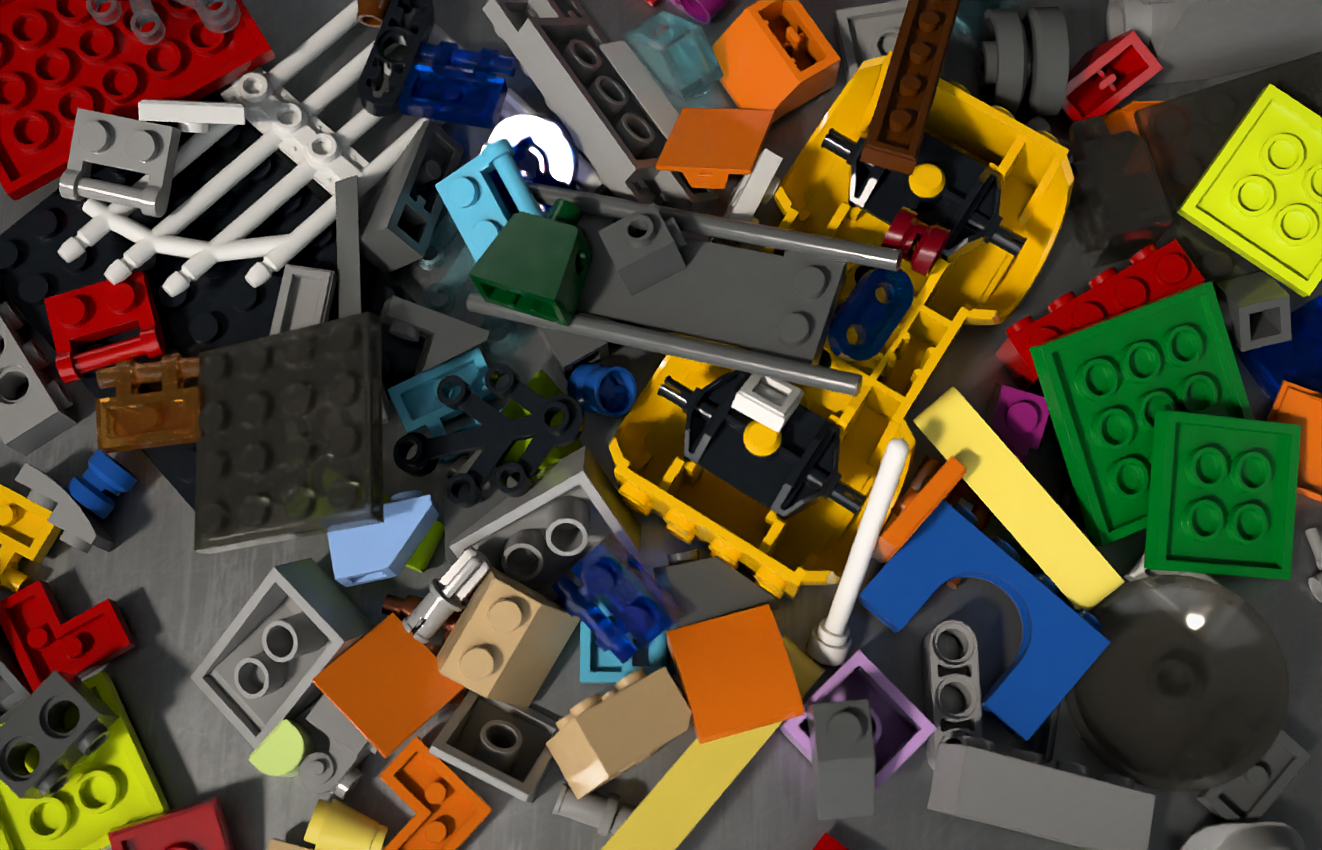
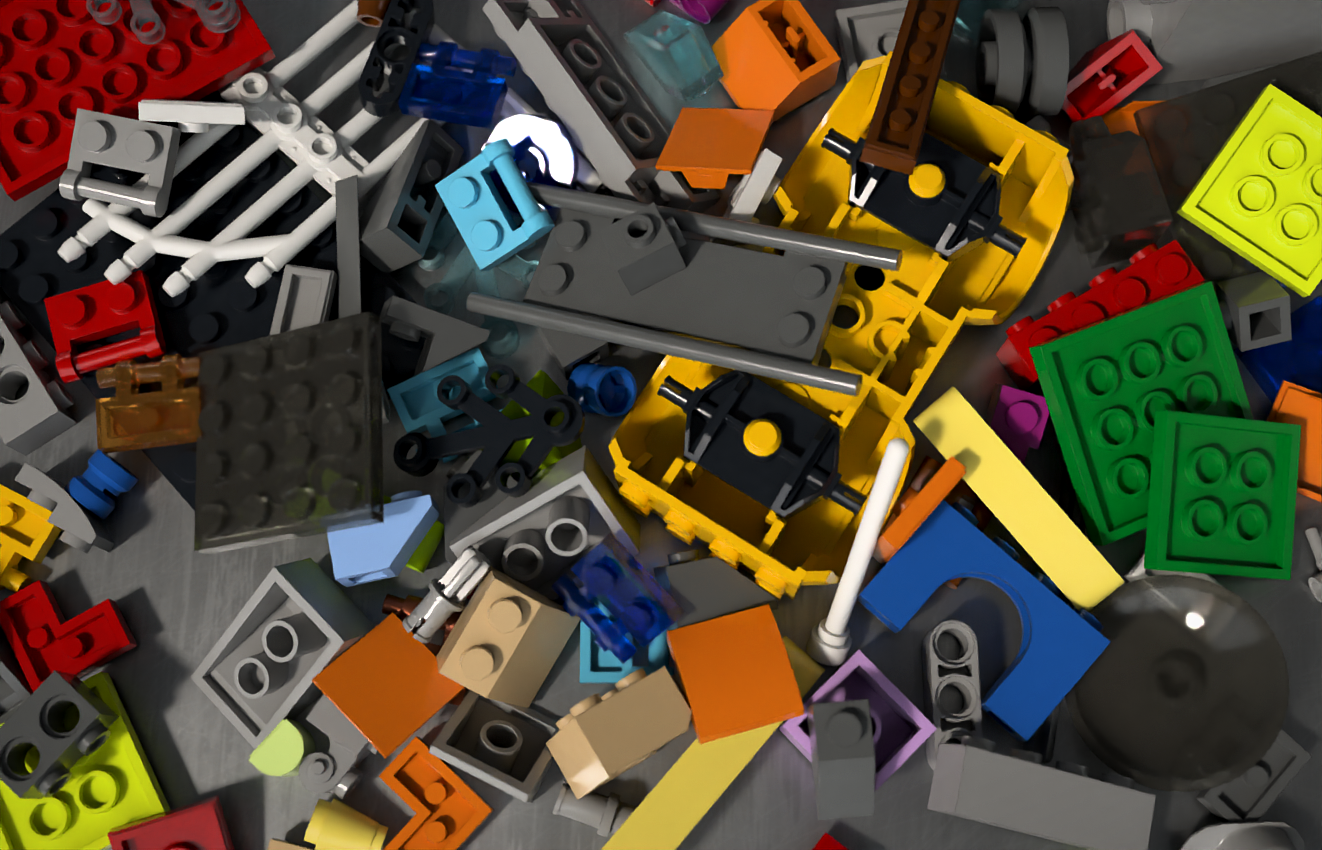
(537, 264): dark green torso -> none
(641, 85): white sticker -> none
(768, 400): white tile -> none
(869, 316): clear blue plate -> none
(905, 233): dark red wheel -> none

